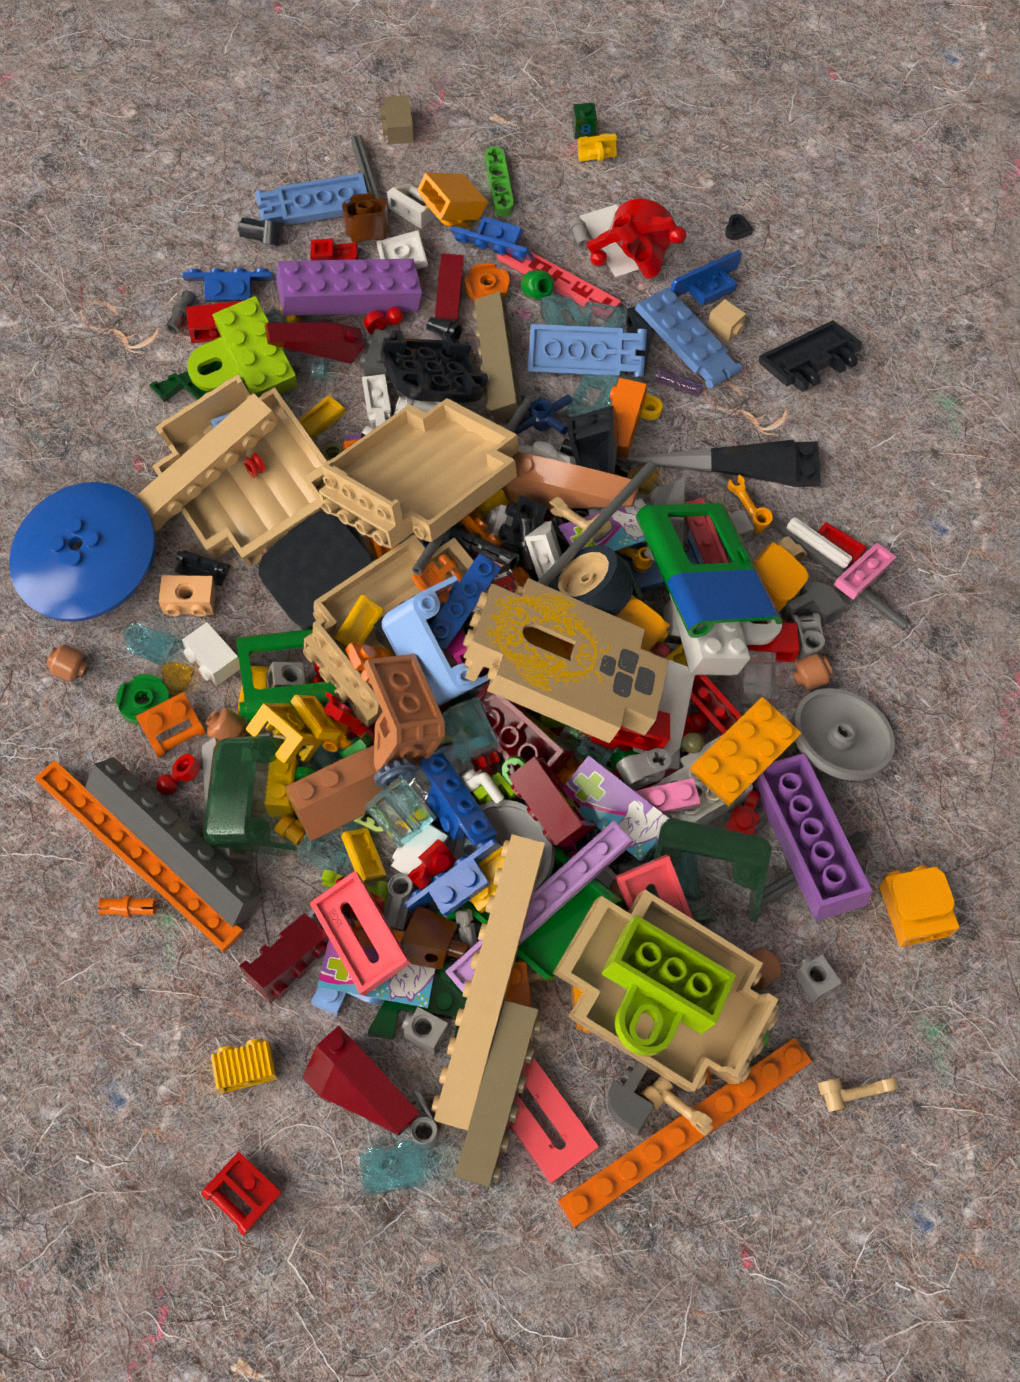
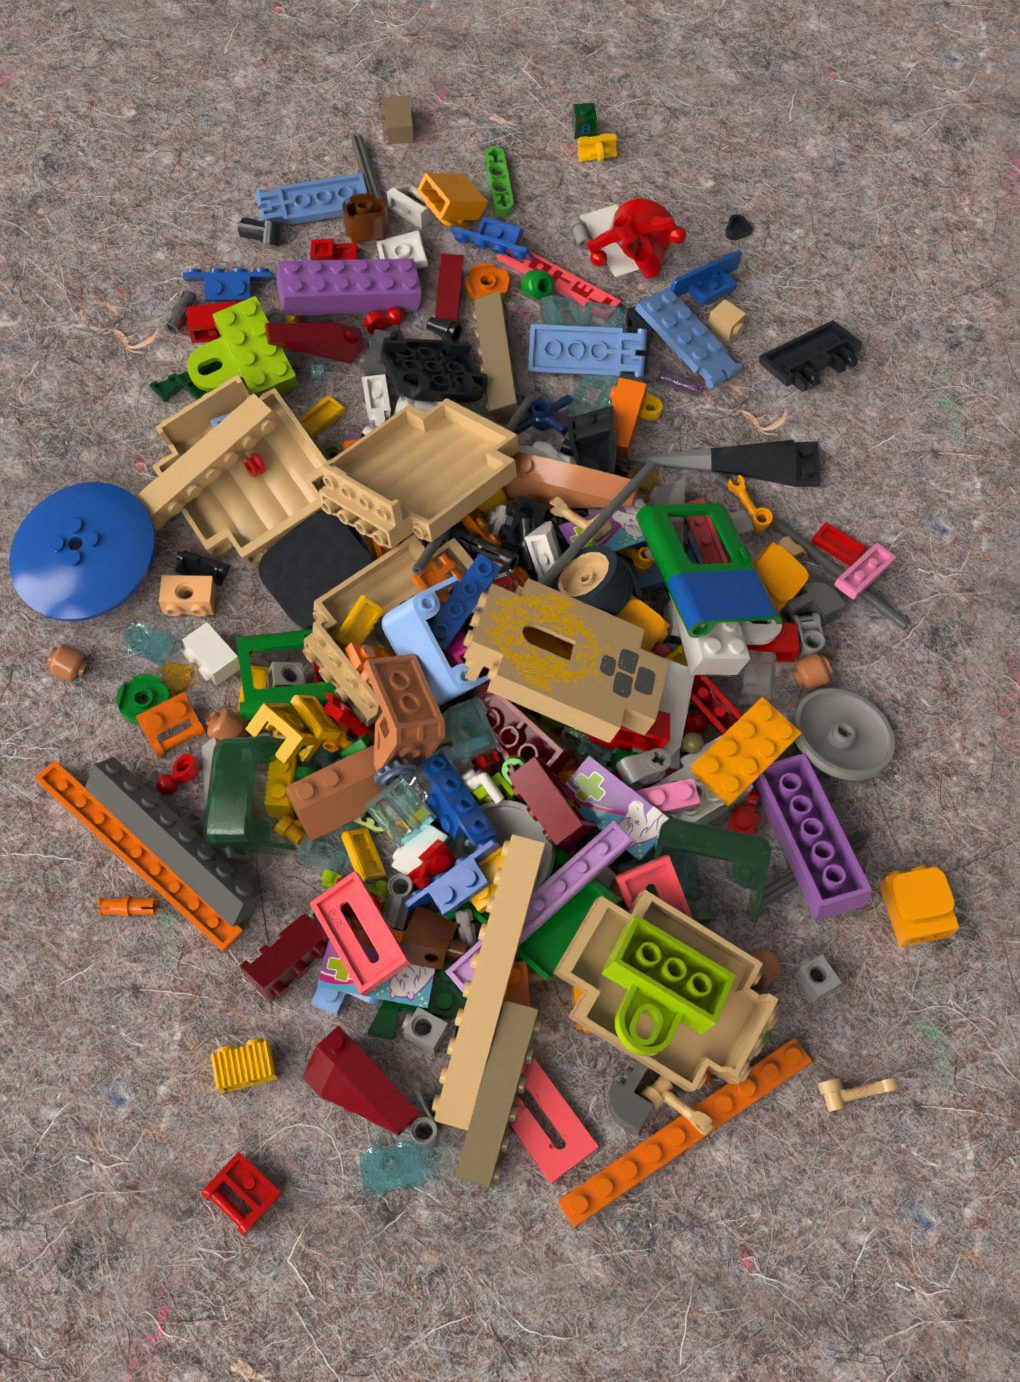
(819, 543): white axle -> none

